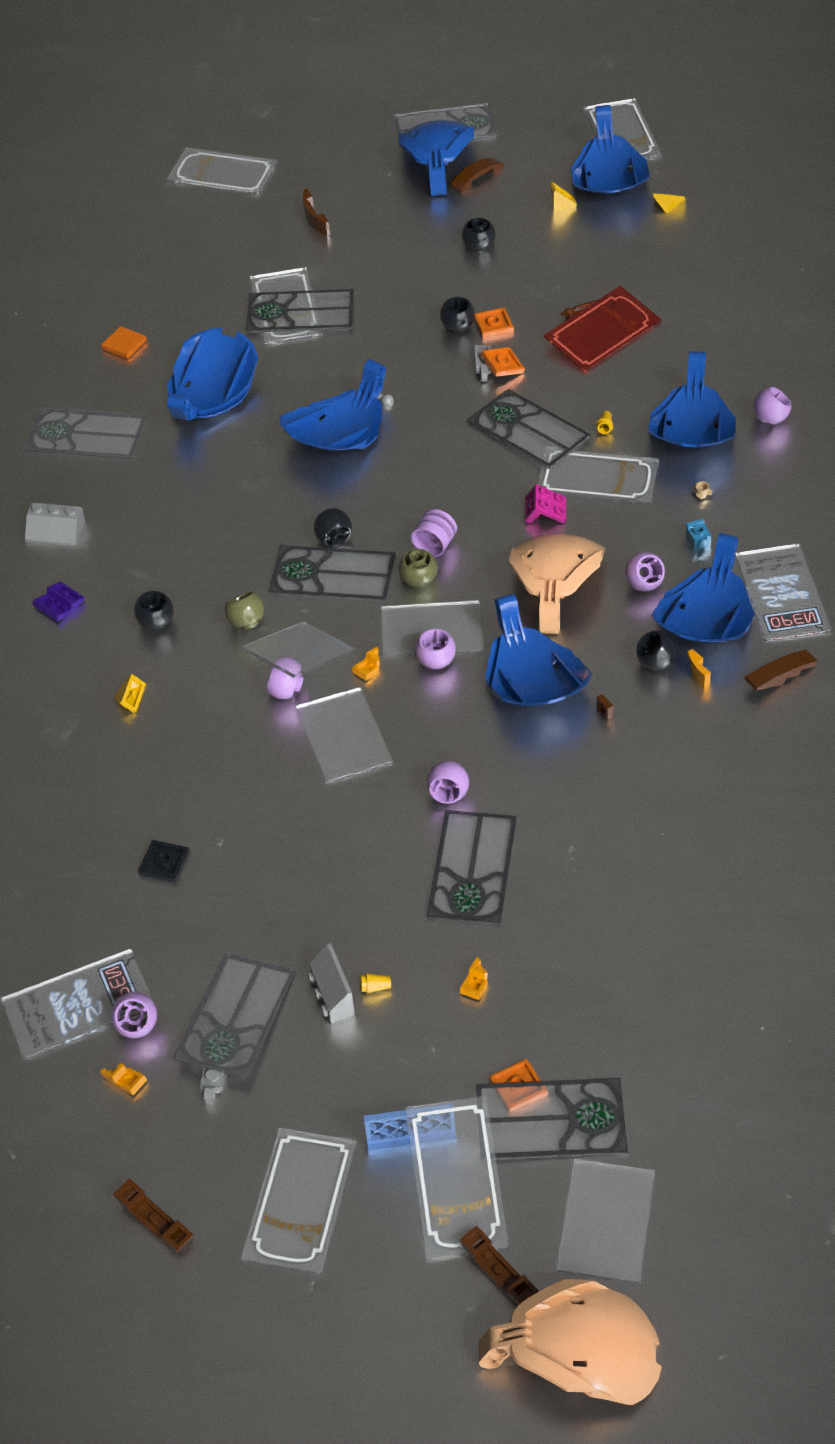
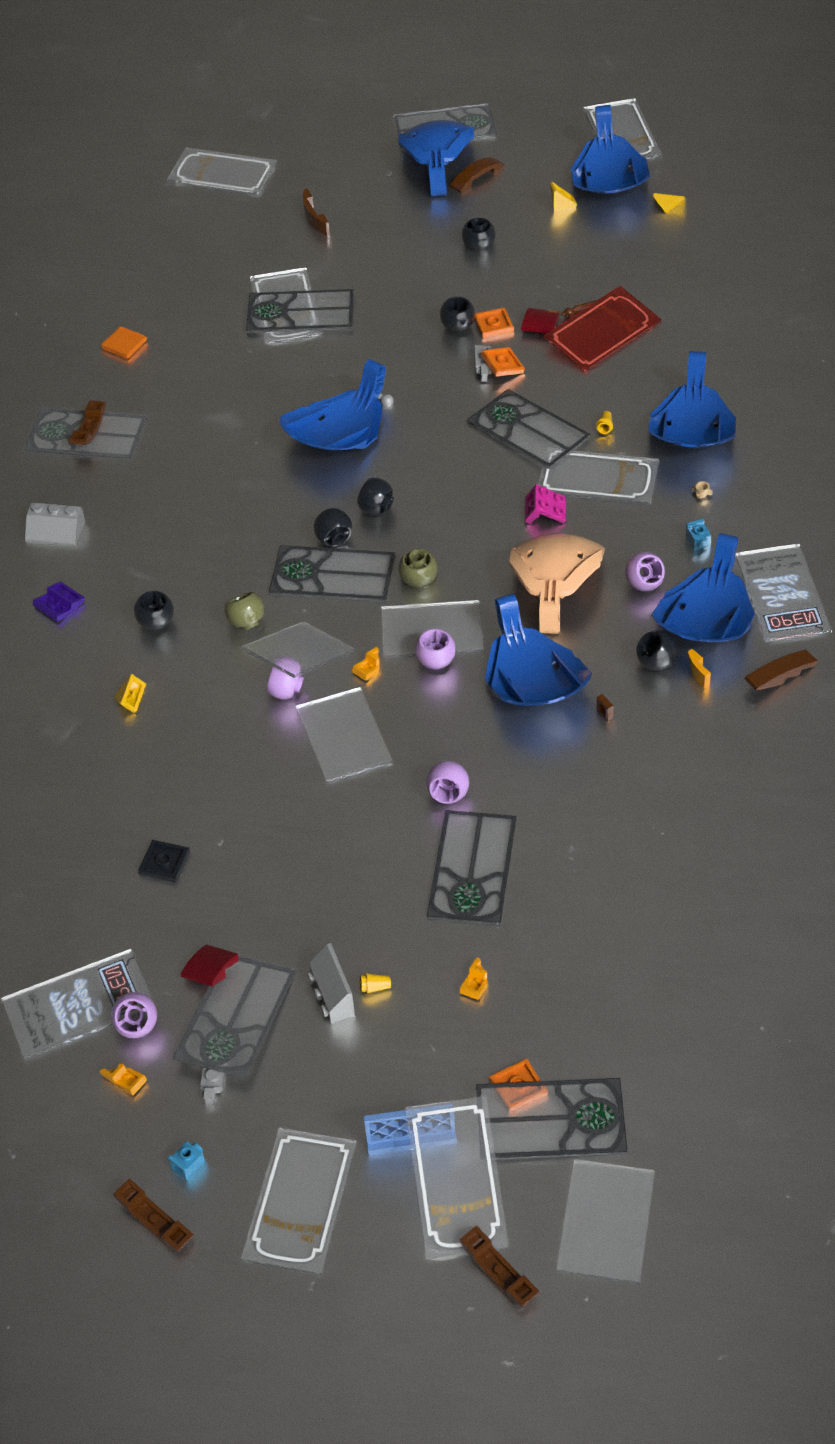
(89, 427): none -> reddish brown slope
(187, 1160): none -> dark azure brick
(209, 965): none -> dark red slope
(218, 371): blue windscreen -> none
(375, 497): none -> black wheel
(434, 532): lavender wheel -> none
(540, 320): none -> dark red slope
(579, 1324): light nougat windscreen -> none
(772, 405): lavender wheel -> none

